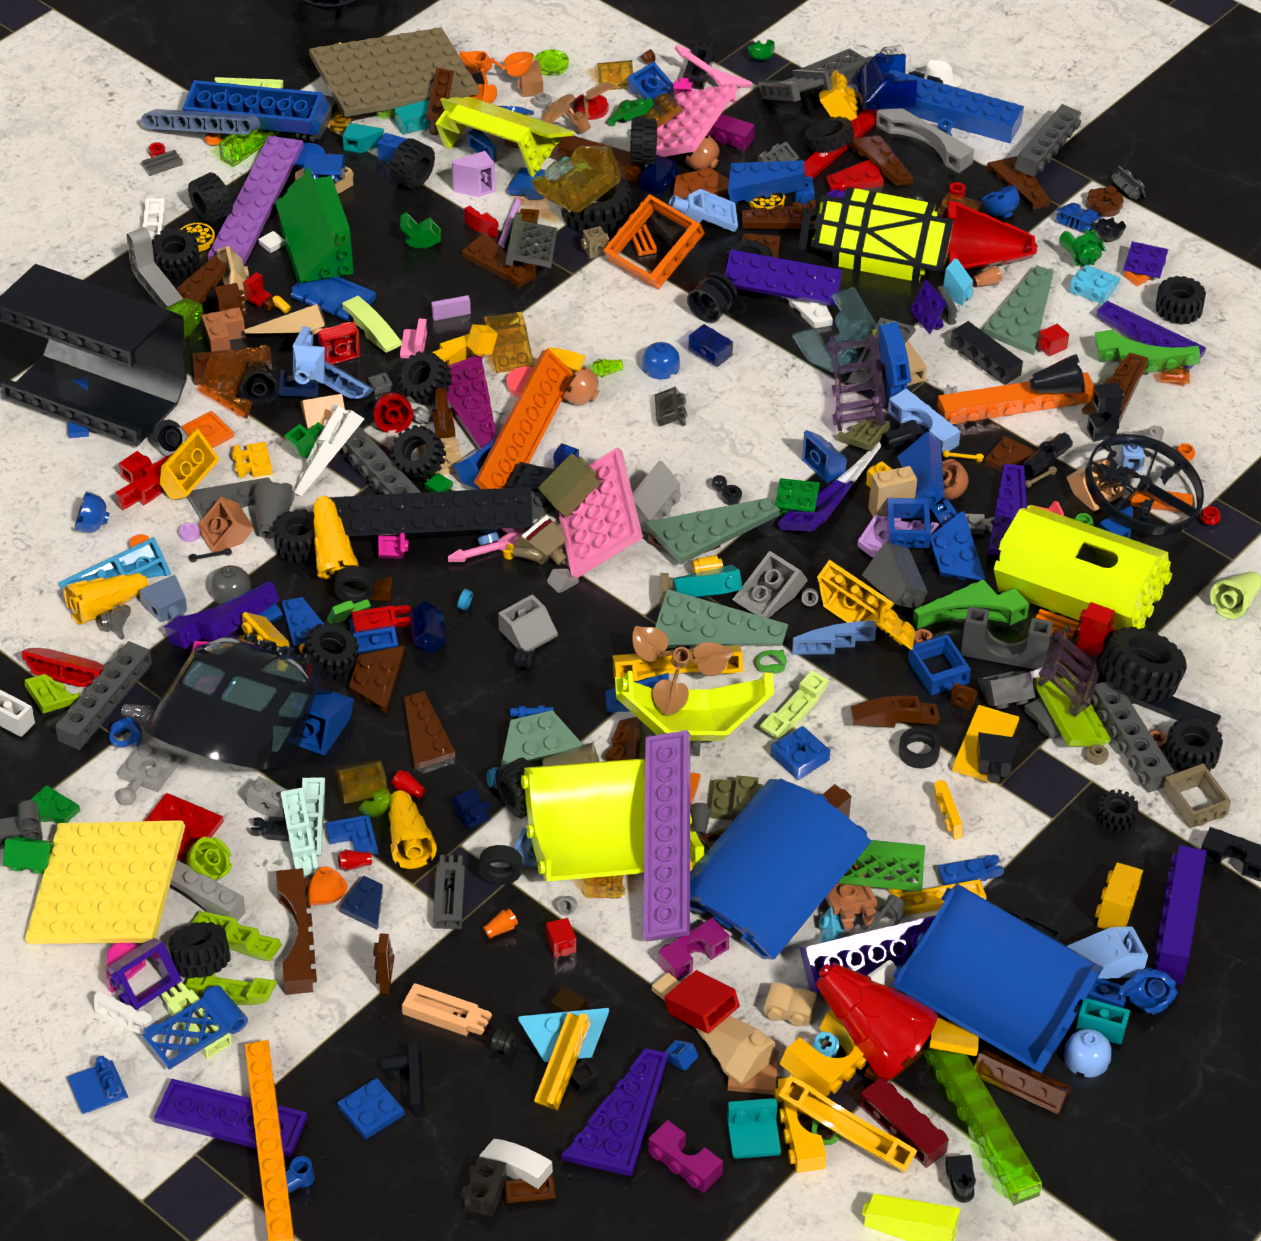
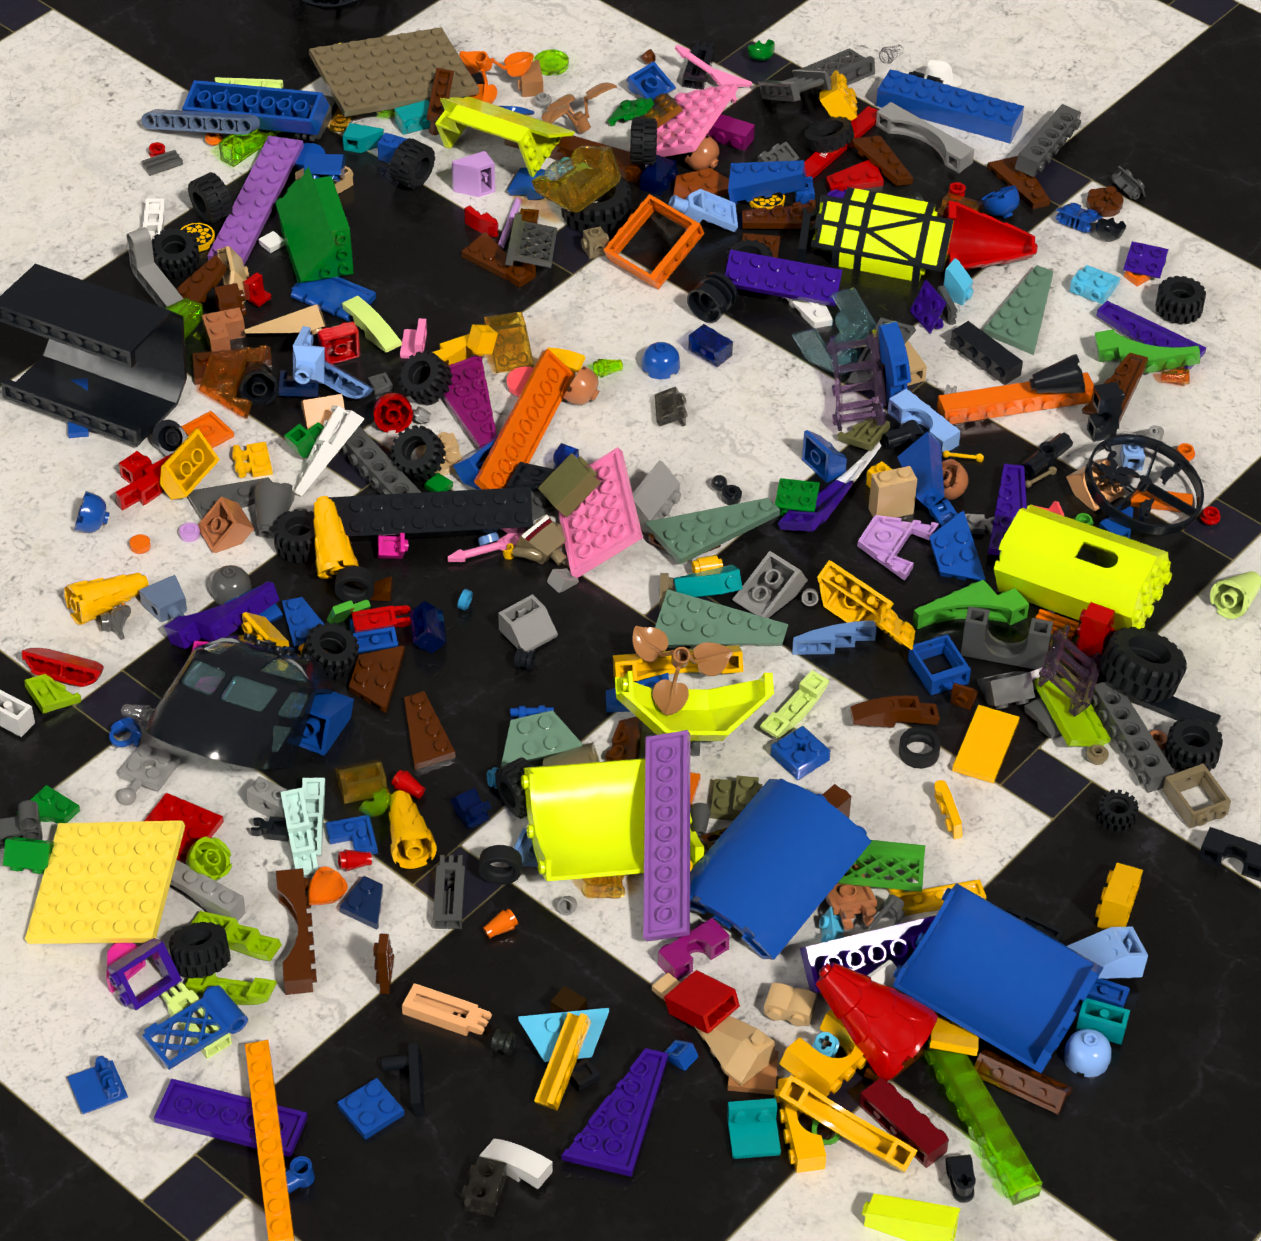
(103, 695): dark grey brick -> none
(121, 1013): white hinge -> none
(141, 558): dark azure wedge -> none
(193, 557): black hinge -> none
(276, 302): yellow arm -> none
(420, 235): green brick -> none
(442, 415): reddish brown piece -> none
(451, 308): lavender tile -> none
(480, 142): blue slope -> none
(521, 1191): reddish brown tile -> none
(561, 937): red brick -> none
(597, 106): red tile -> none
(614, 73): clear yellow slope -> none
(645, 231): orange tile -> none
(682, 85): dark pink bracket -> none
(698, 1170): magenta arch -> none
(776, 668): bright green piece -> none
(881, 89): clear blue windscreen -> none
(896, 575): dark grey slope -> none
(908, 509): blue window -> none
(922, 633): nougat bush -> none
(949, 125): blue bush -> none
(970, 870): blue hinge -> none
(988, 277): nougat cone -> none
(996, 755): black torso -> none
(1008, 452): reddish brown wing -> none
(1053, 340): red brick -> none
(1084, 249): green hat -> none
(1150, 990): blue hair -> none
(1179, 913): dark purple brick -> none

